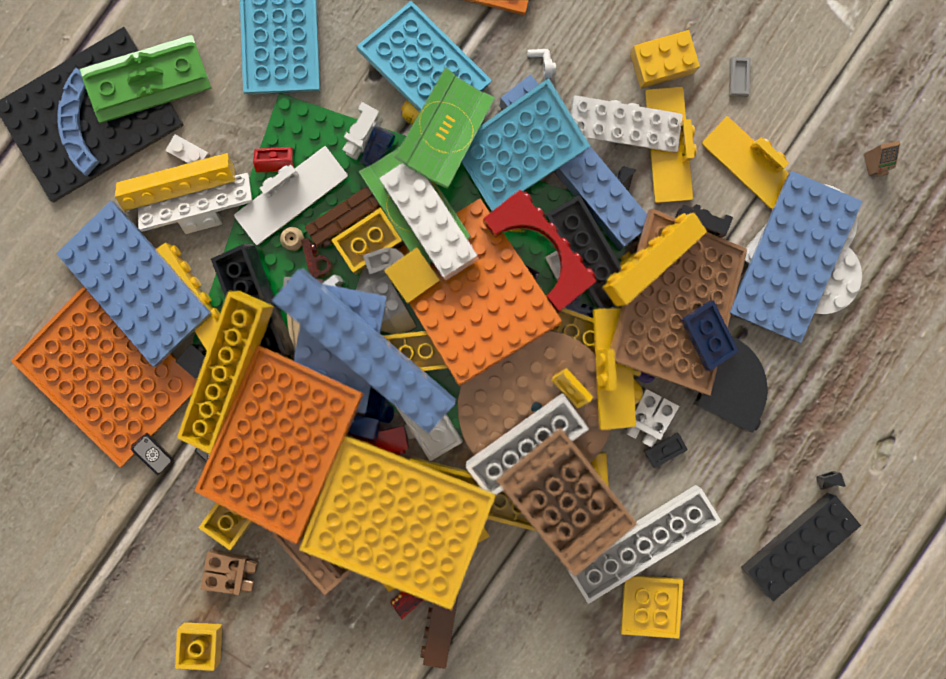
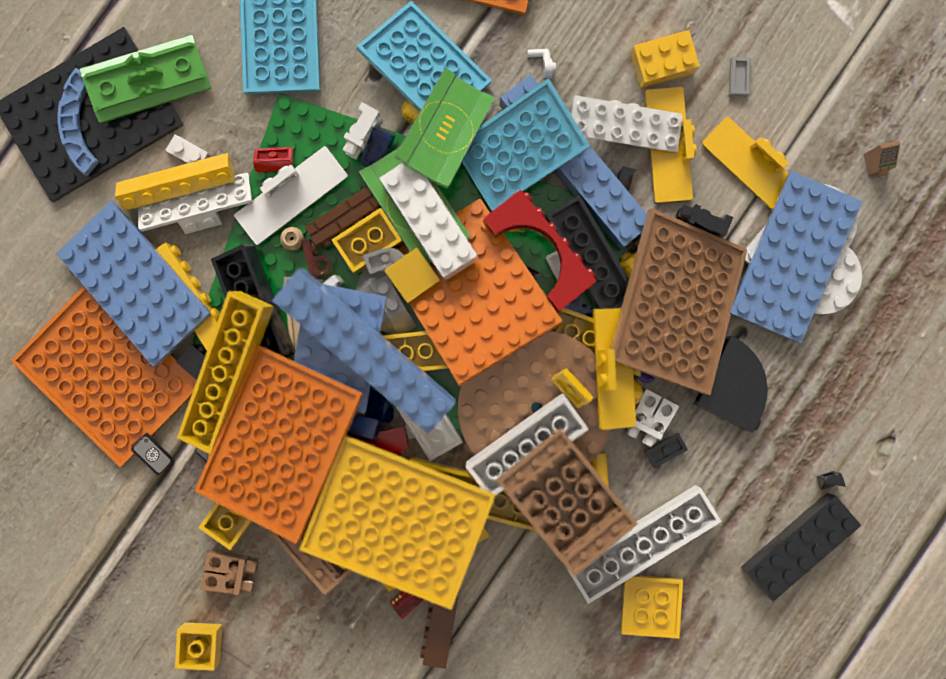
(654, 259): yellow brick -> none
(709, 335): dark blue plate -> none

